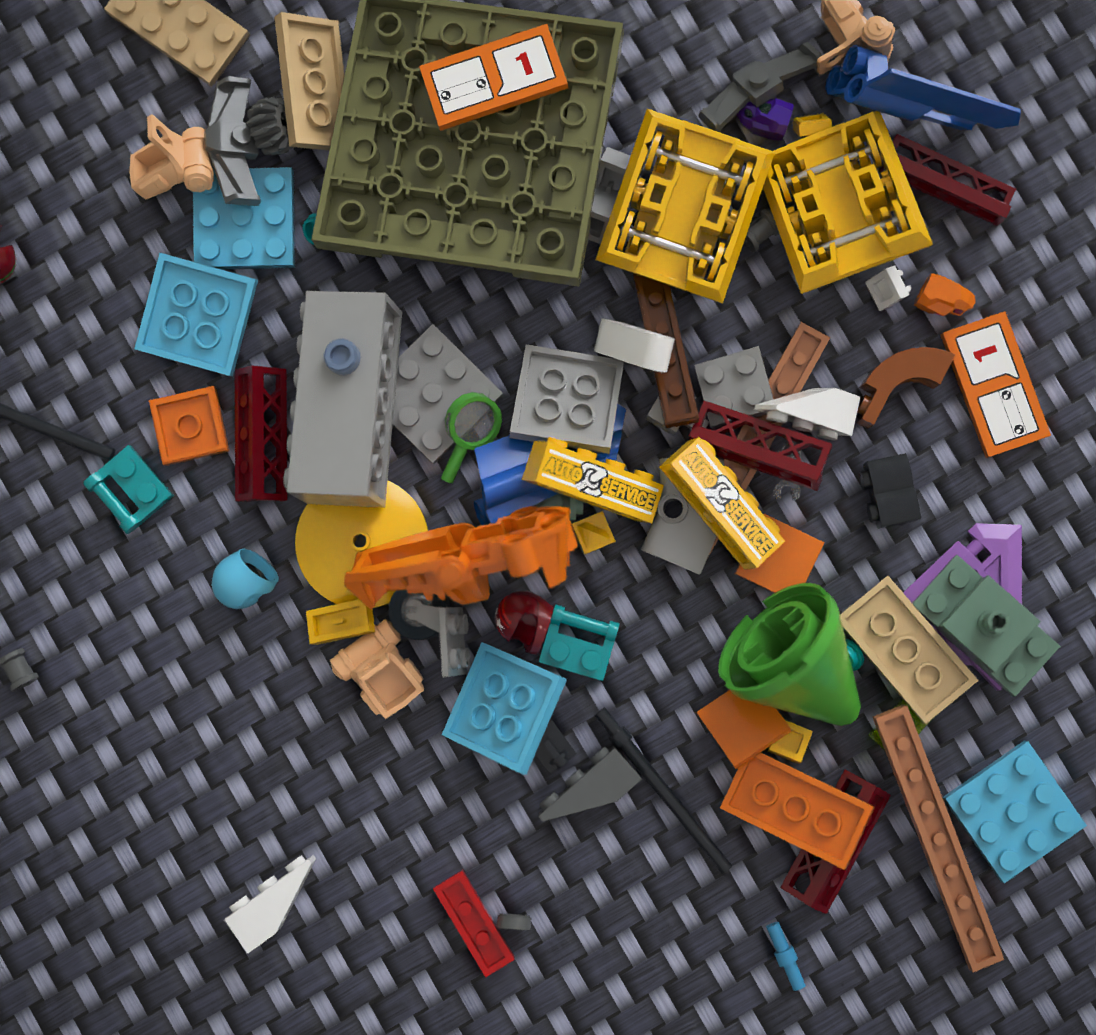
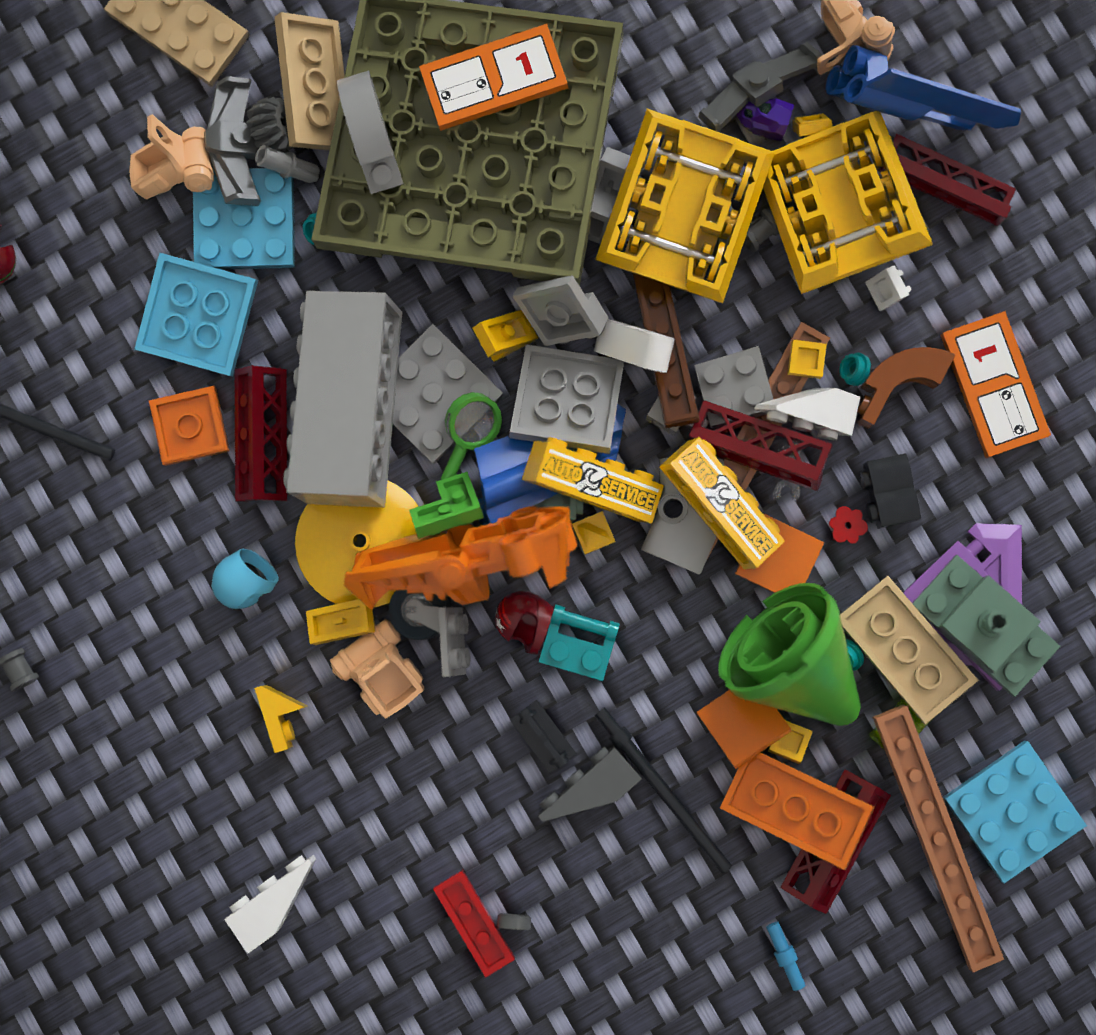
(136, 481): teal plate -> none
(273, 707): none -> yellow slope
(286, 164): none -> light grey axle
(342, 356): sand blue tile -> none
(369, 132): none -> light grey arch
(456, 508): none -> bright green plate
(504, 334): none -> yellow slope
(504, 708): medium azure plate -> none
(561, 310): none -> light grey plate
(807, 359): none -> yellow plate
(854, 518): none -> red plant
(855, 368): none -> teal plate
(944, 297): orange rock -> none

